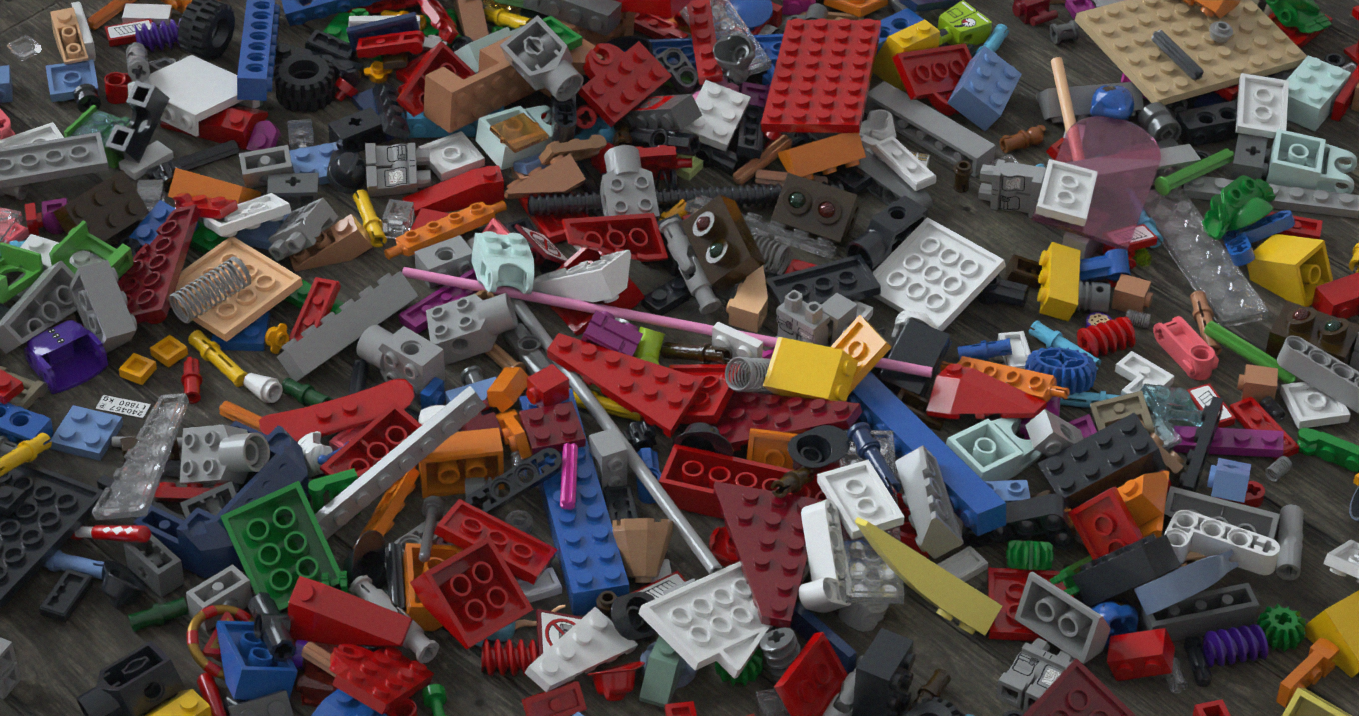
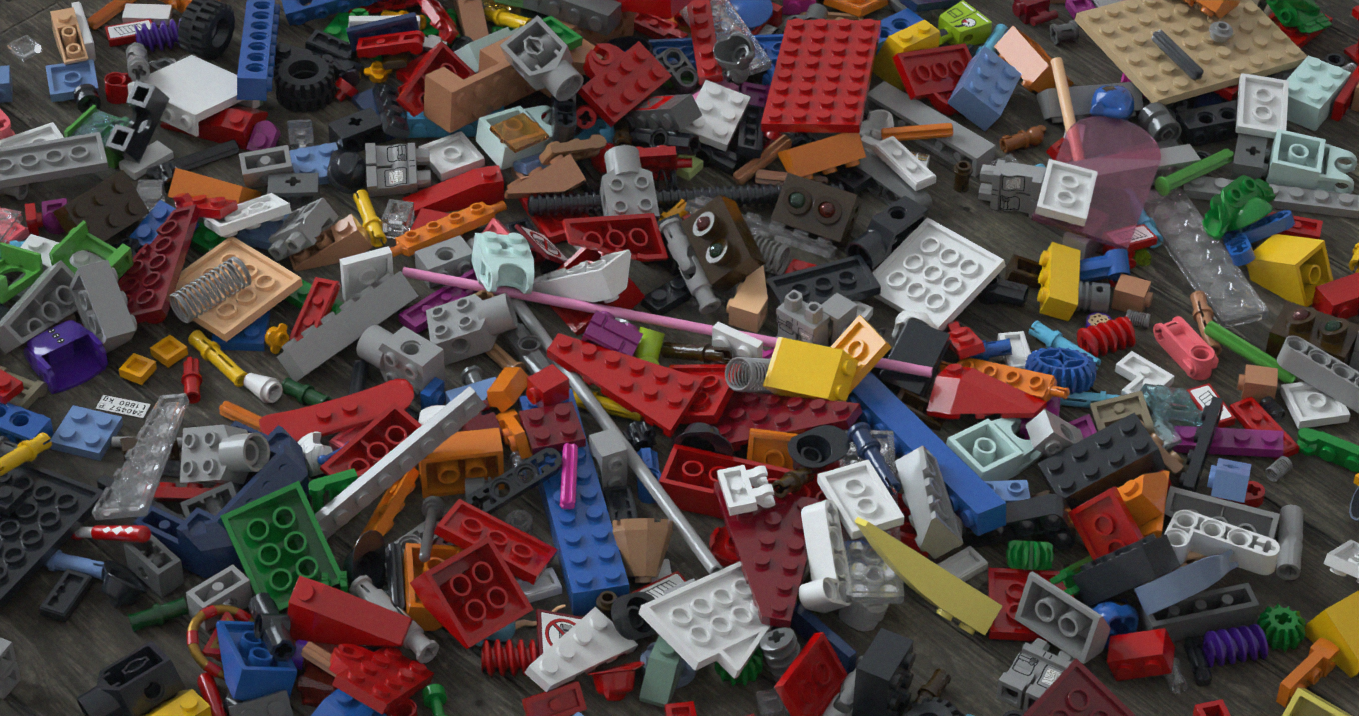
(364, 270): none -> white plate
(738, 492): none -> white plate
(918, 132): none -> orange axle
(964, 341): none -> red hinge
(1028, 59): none -> slope

